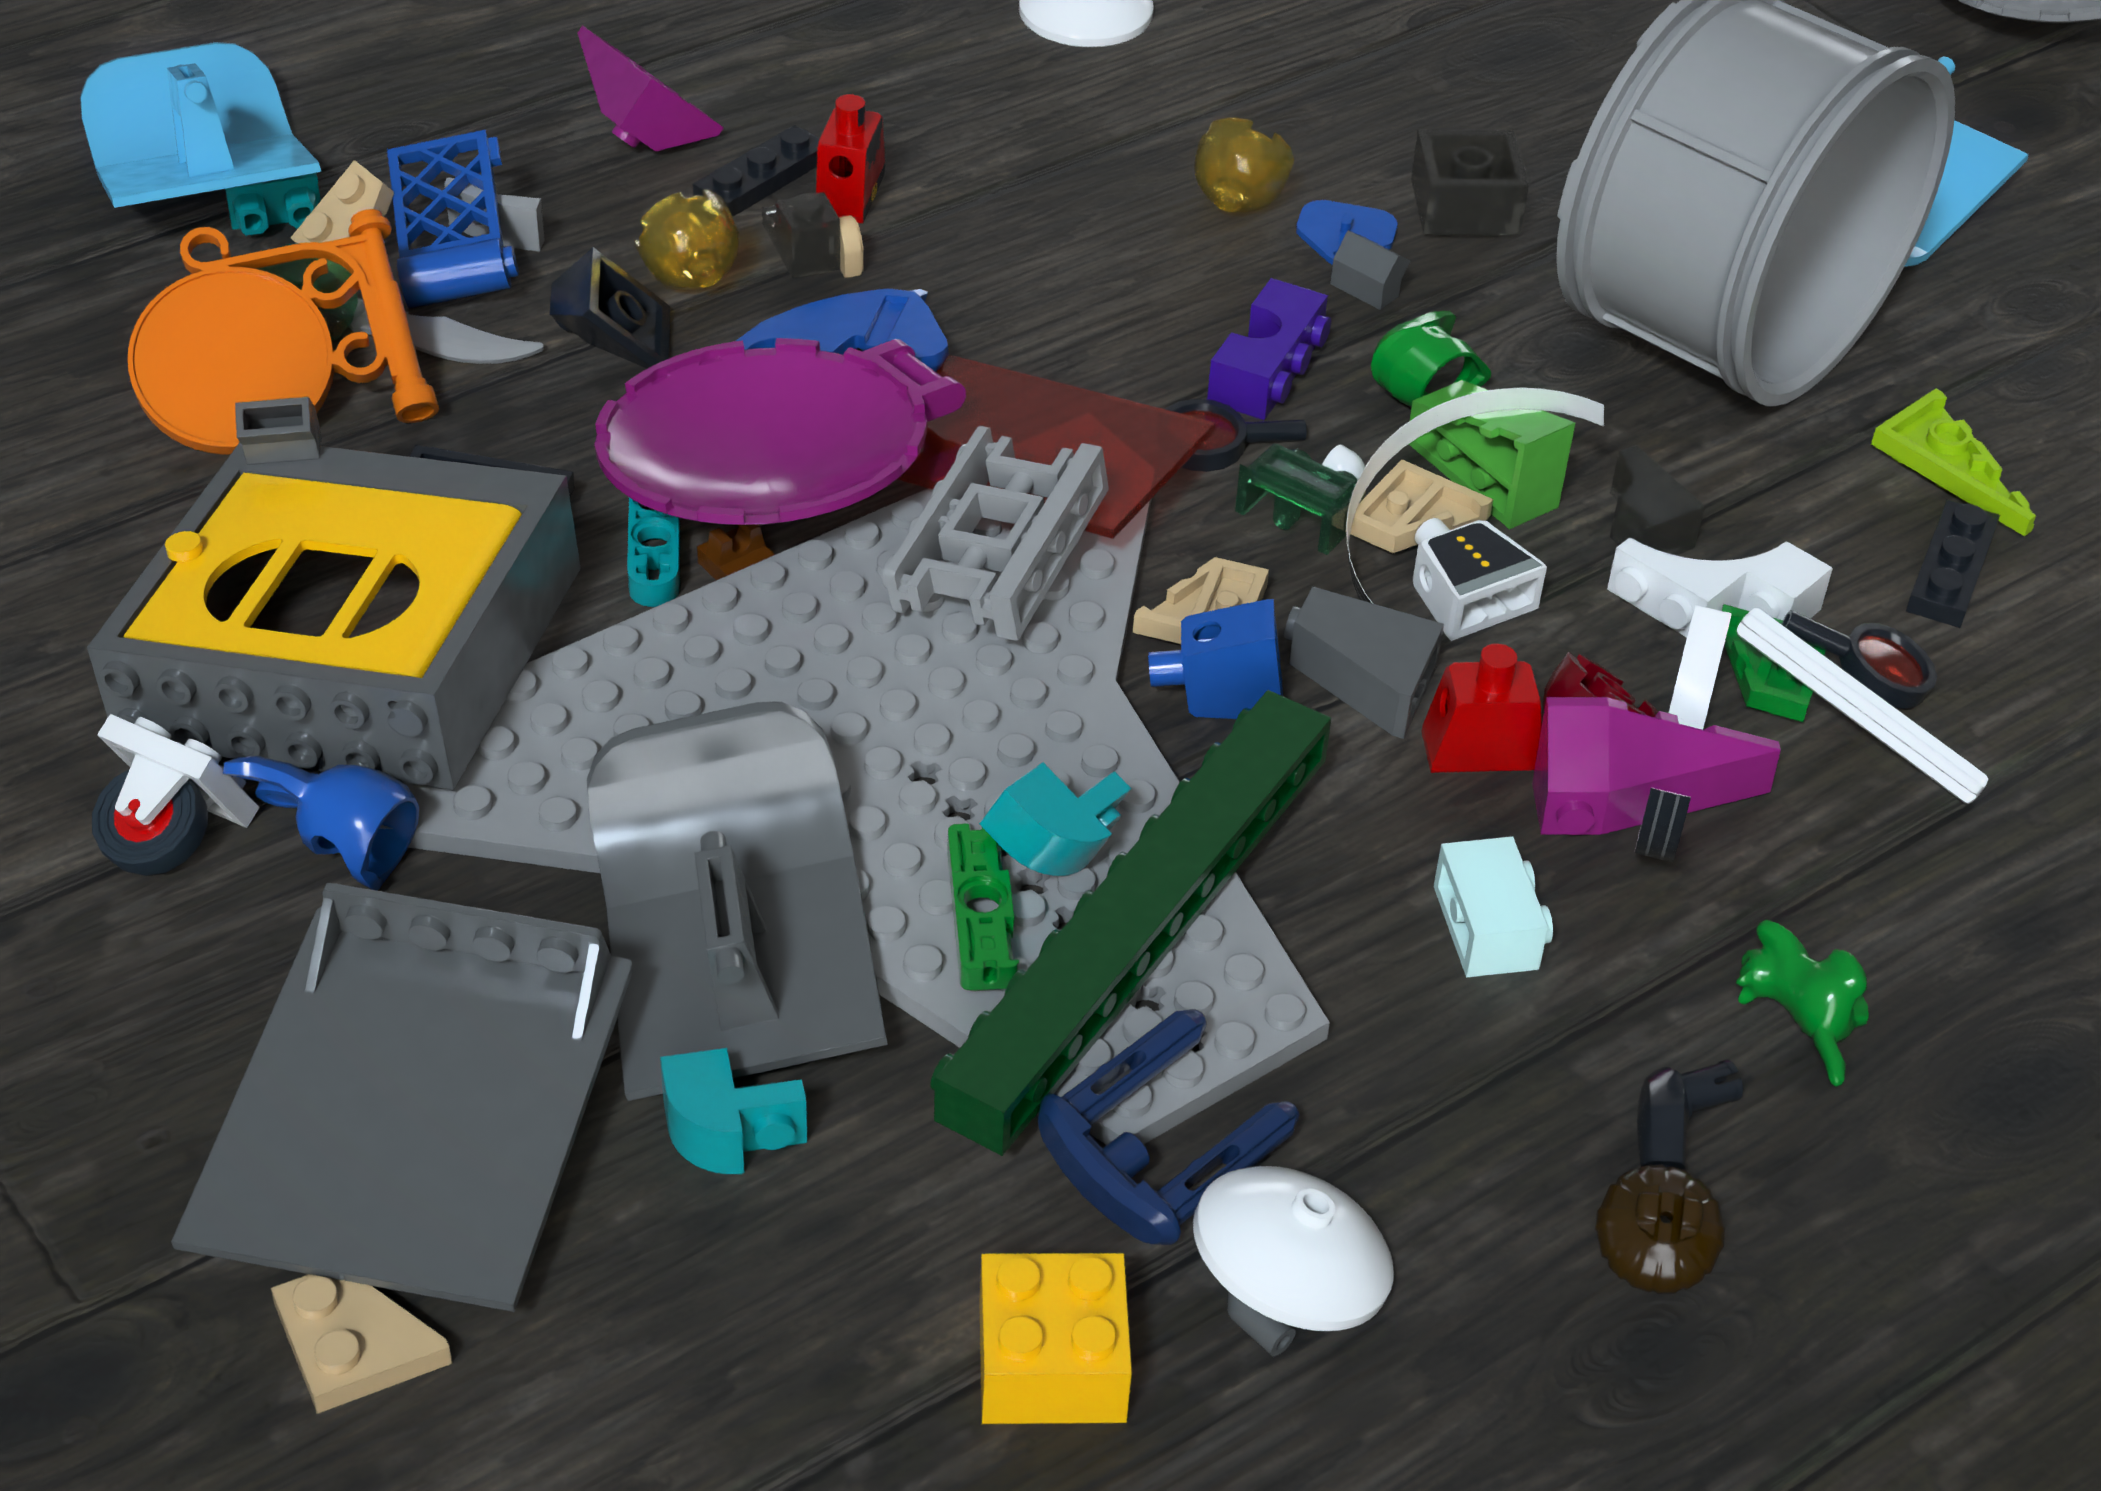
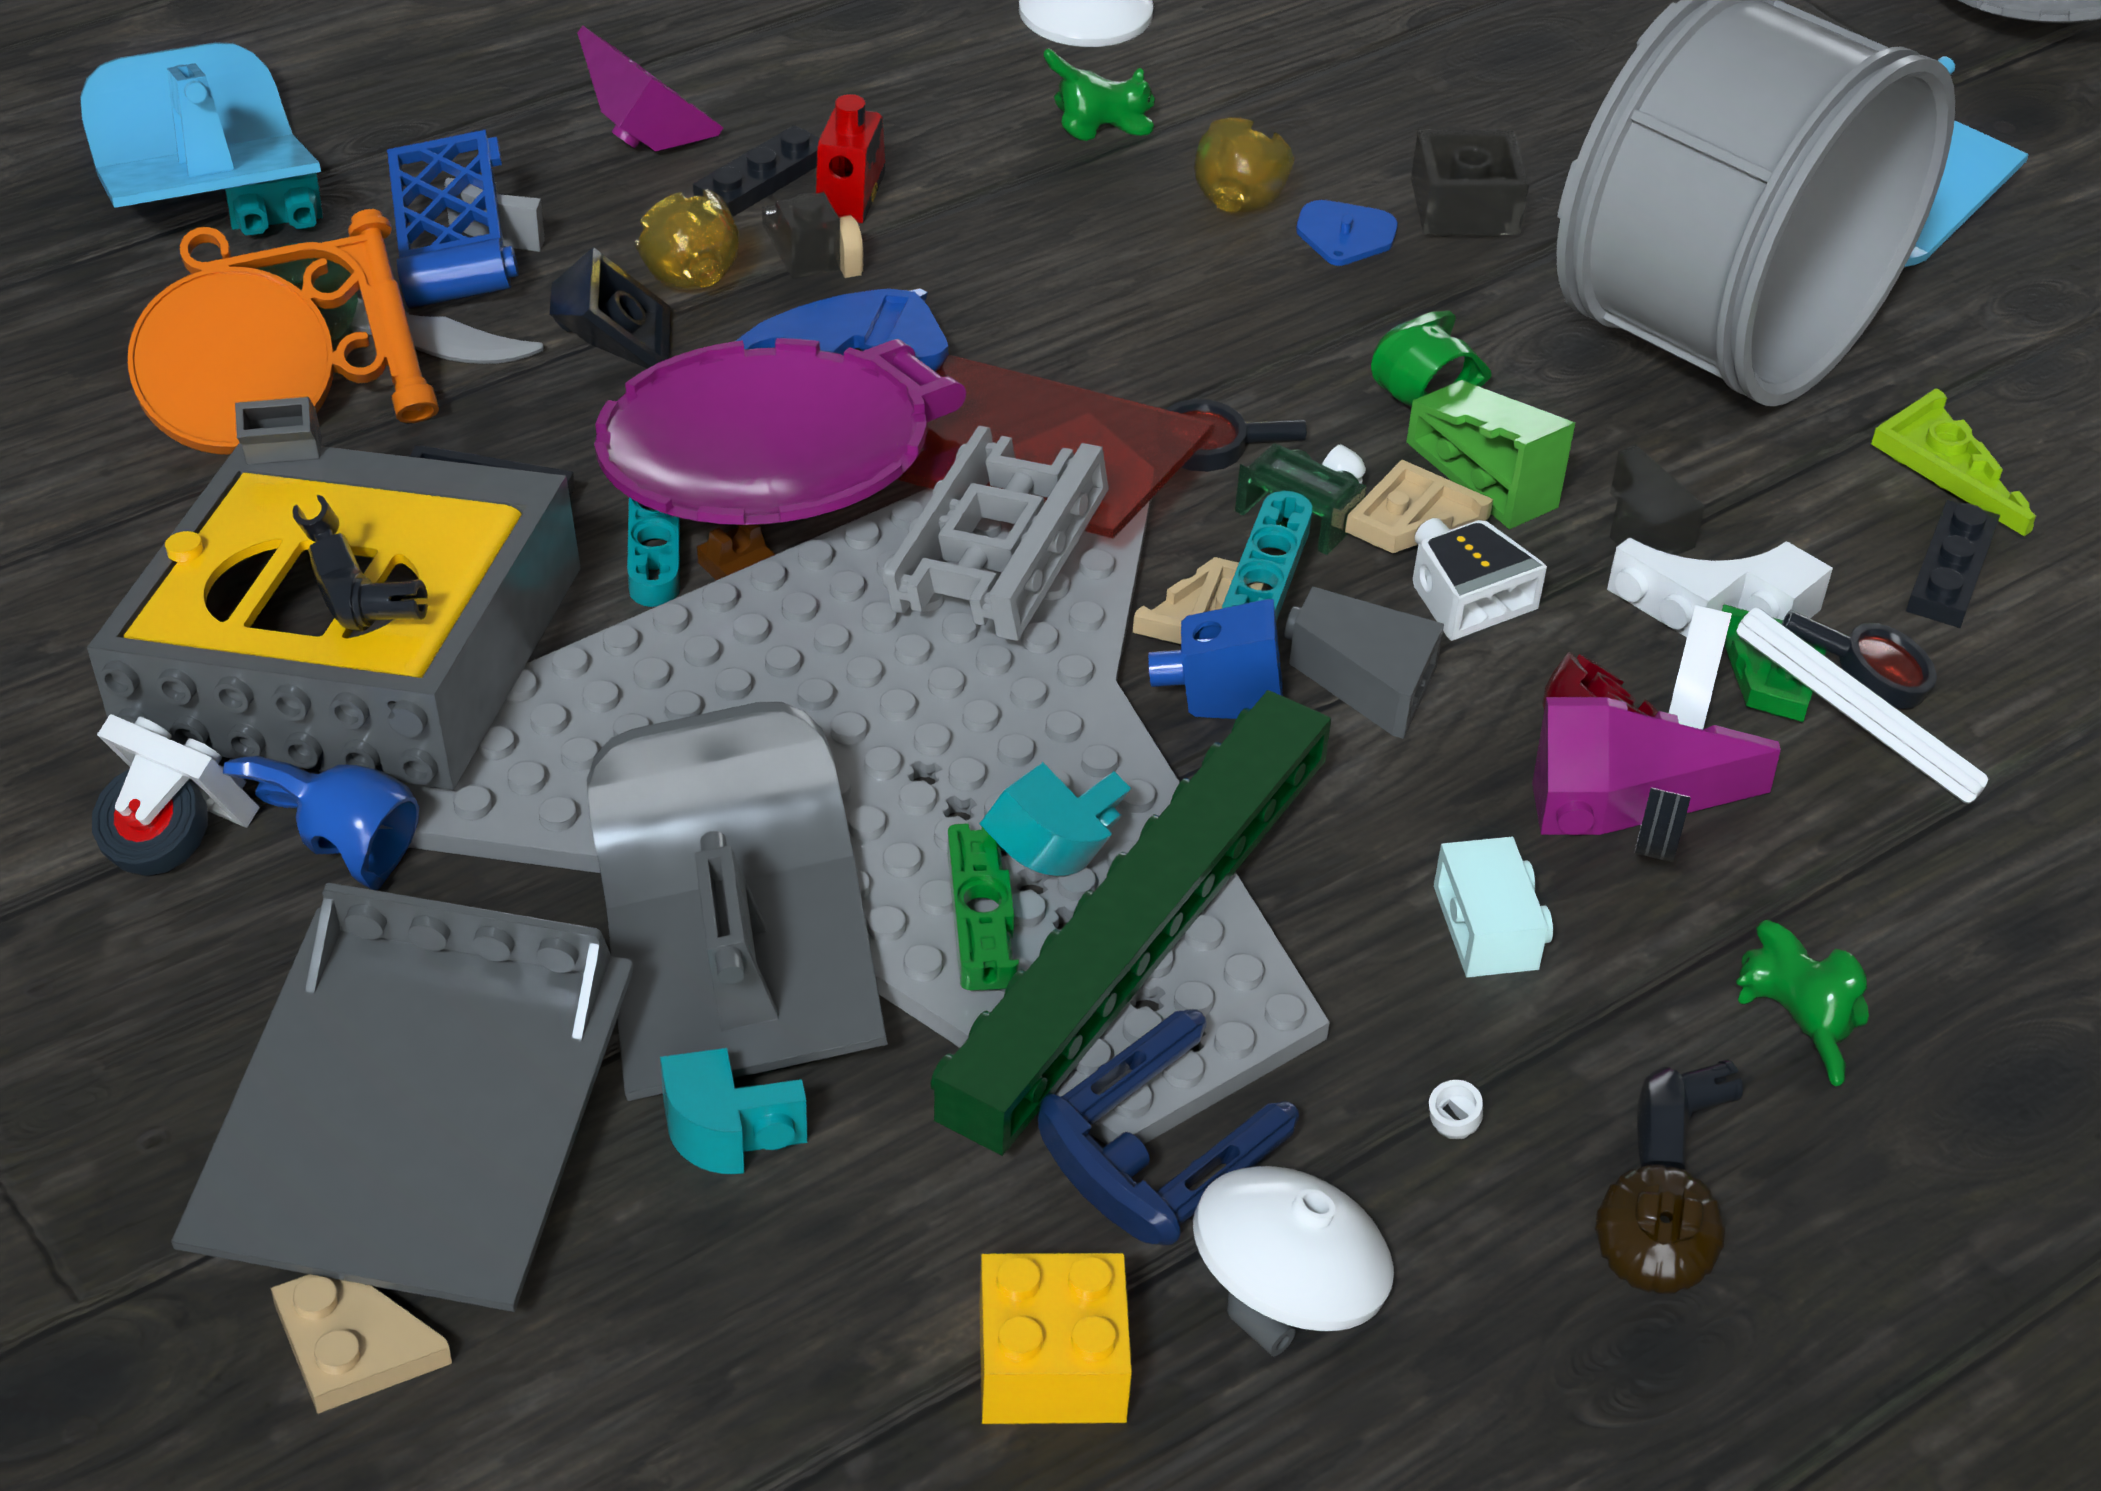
(345, 589): none -> black arm
(351, 193): tan wing -> none
(1095, 101): none -> green animal
(1266, 533): none -> teal beam
(1282, 333): dark purple arch -> none
(1368, 270): dark grey piece -> none
(1459, 408): white sticker -> none
(1465, 1103): none -> white hinge
(1484, 715): red torso -> none

